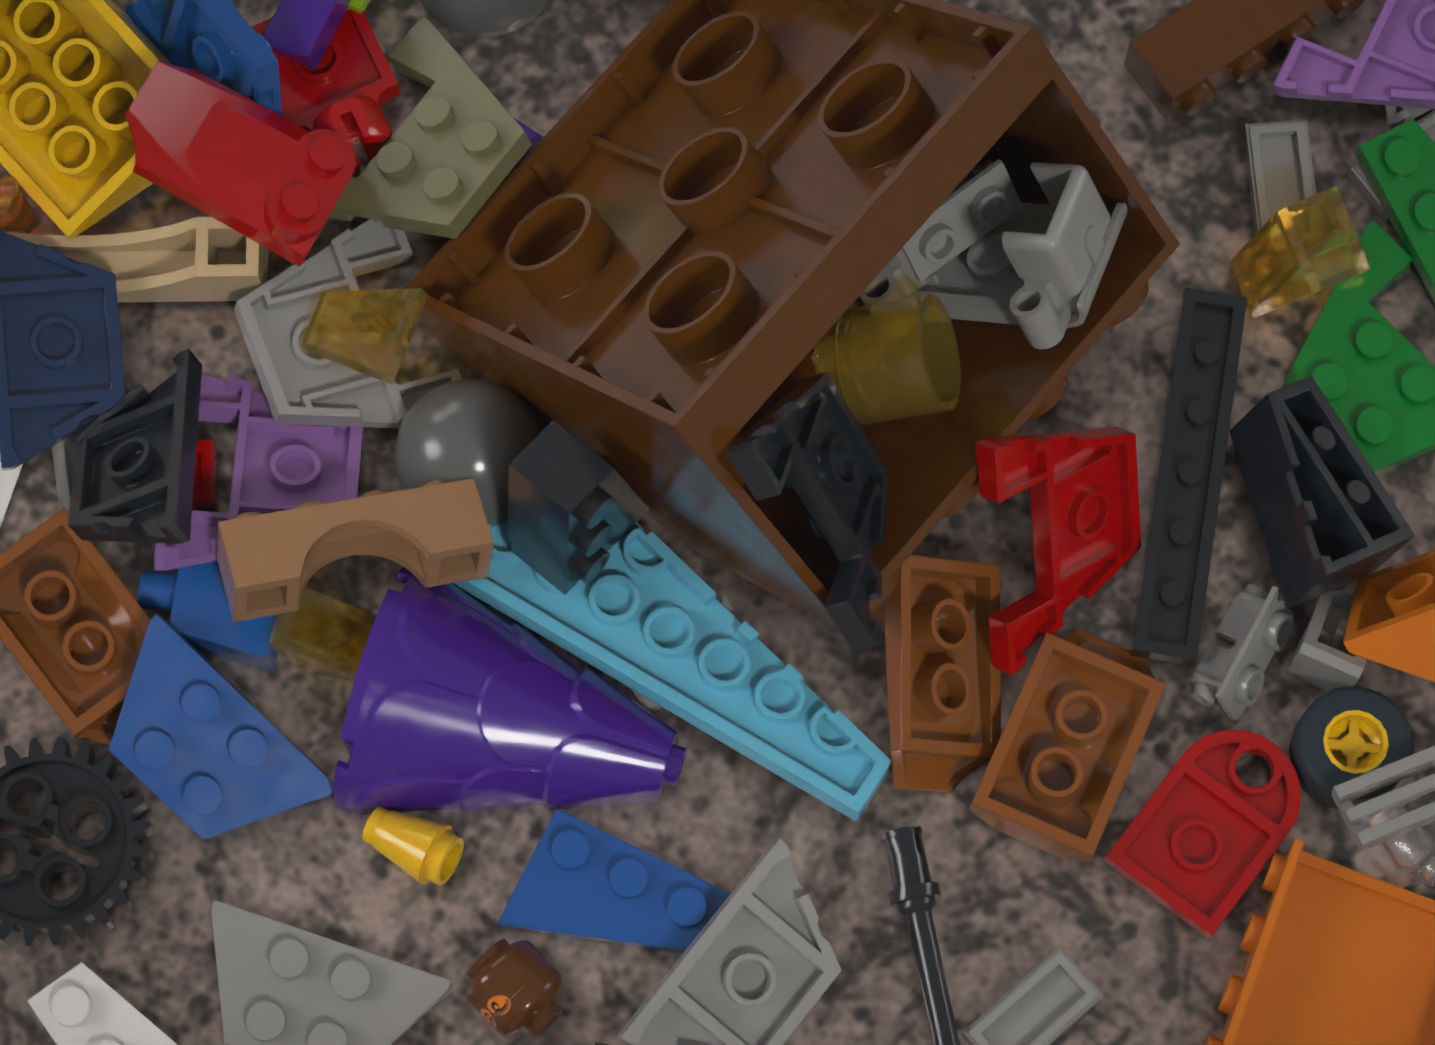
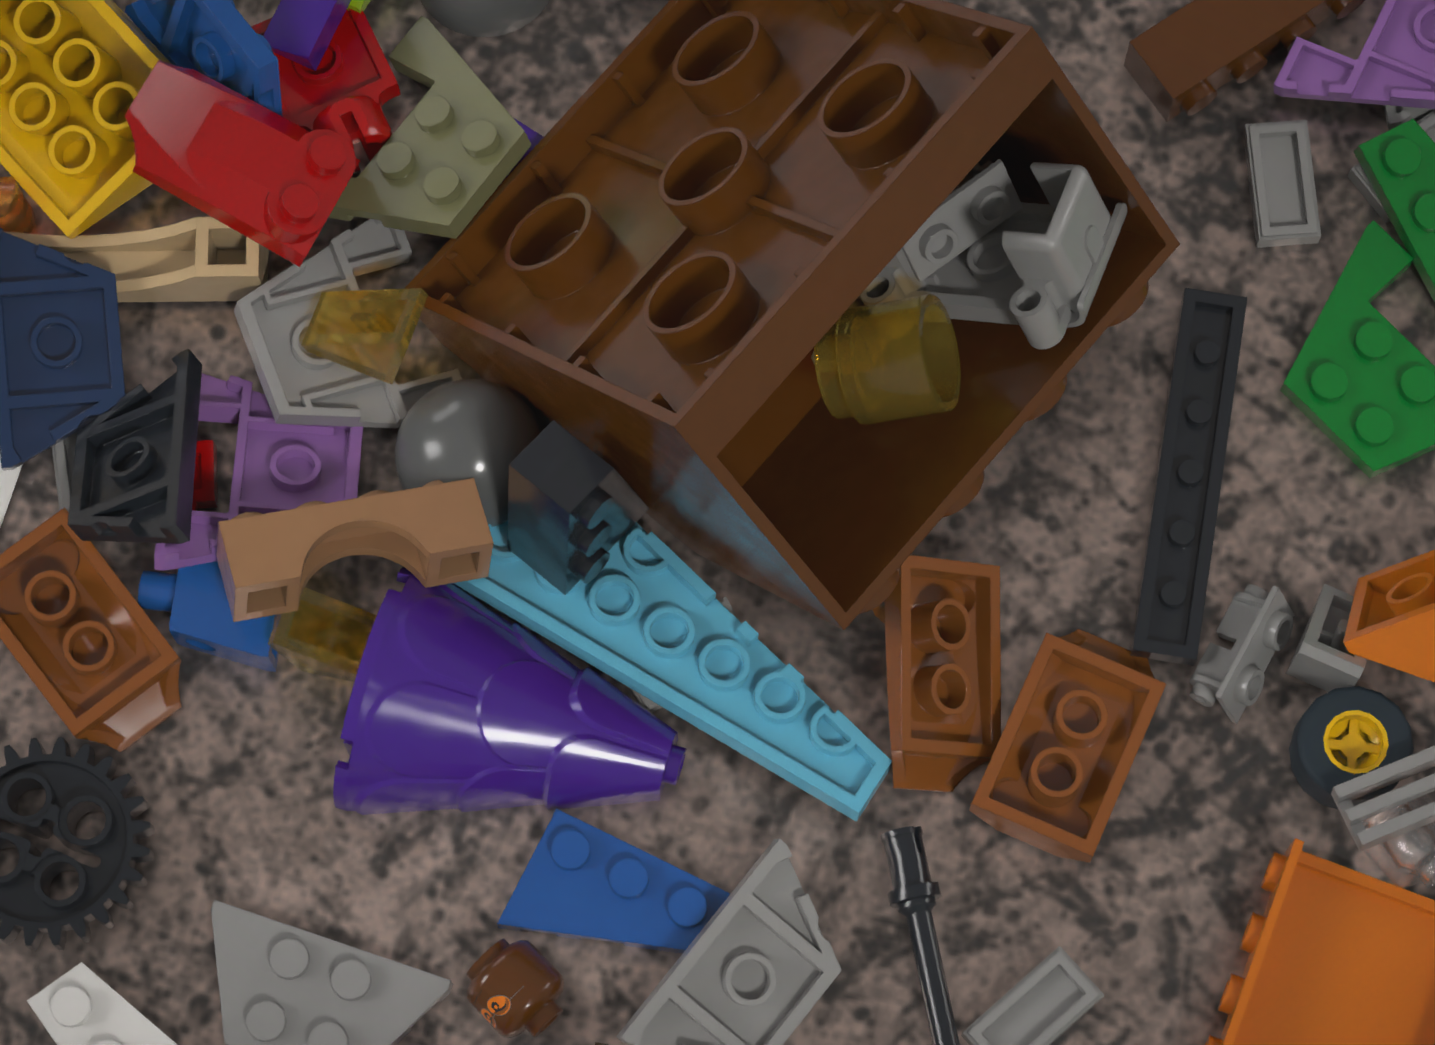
(206, 742): blue wing -> none
(415, 844): yellow cone -> none
(824, 454): black wing -> none
(1081, 523): red wing -> none
(1207, 831): red plate -> none
(1299, 253): clear yellow slope -> none
(1314, 494): black wedge -> none

